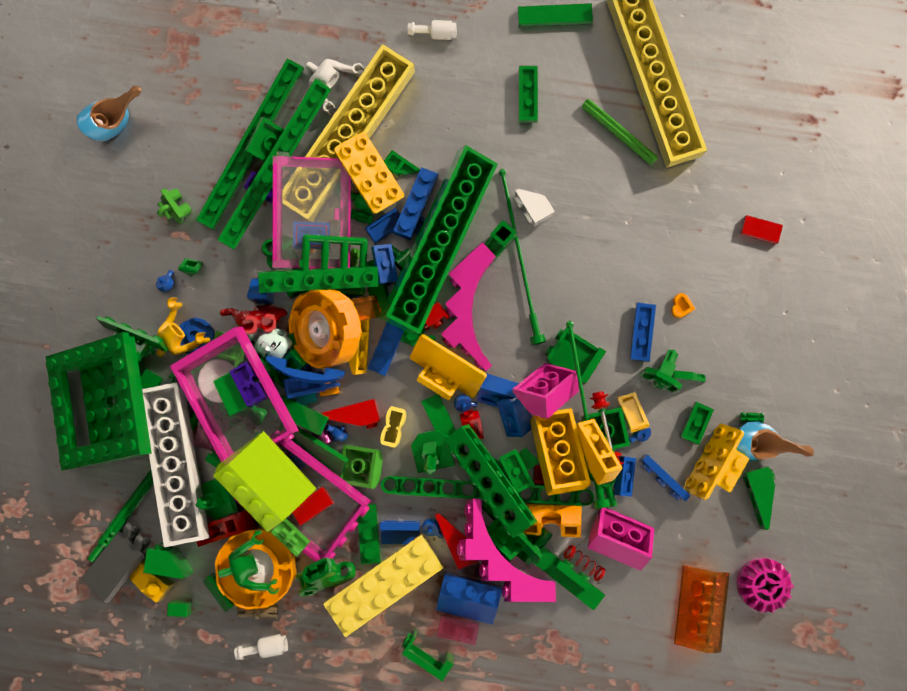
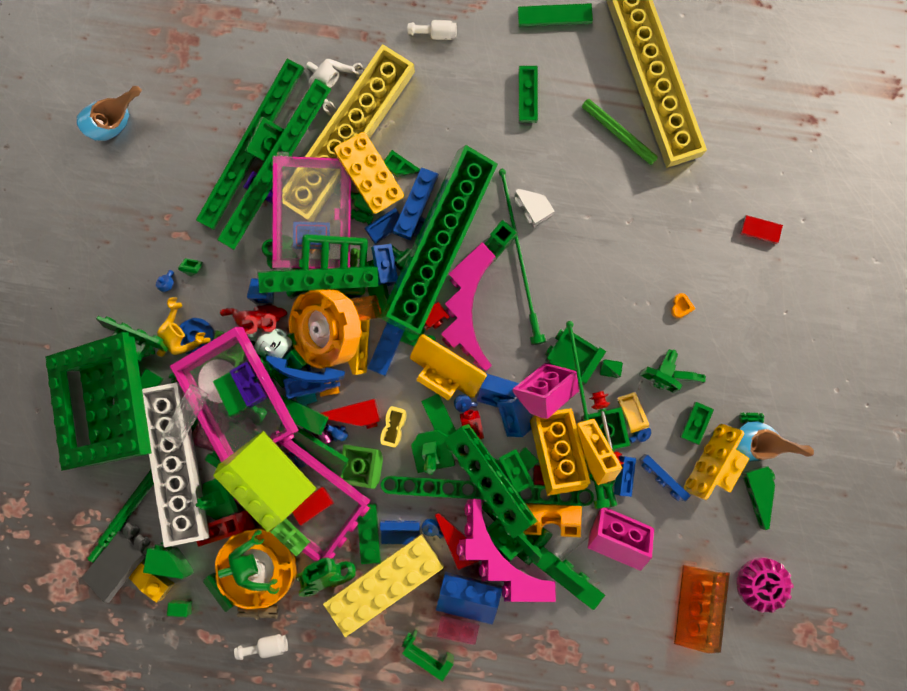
(169, 199): bright green hips -> none
(185, 415): none -> clear tile
(571, 555): red piece -> none
(611, 368): none -> green slope
(642, 332): blue plate -> none

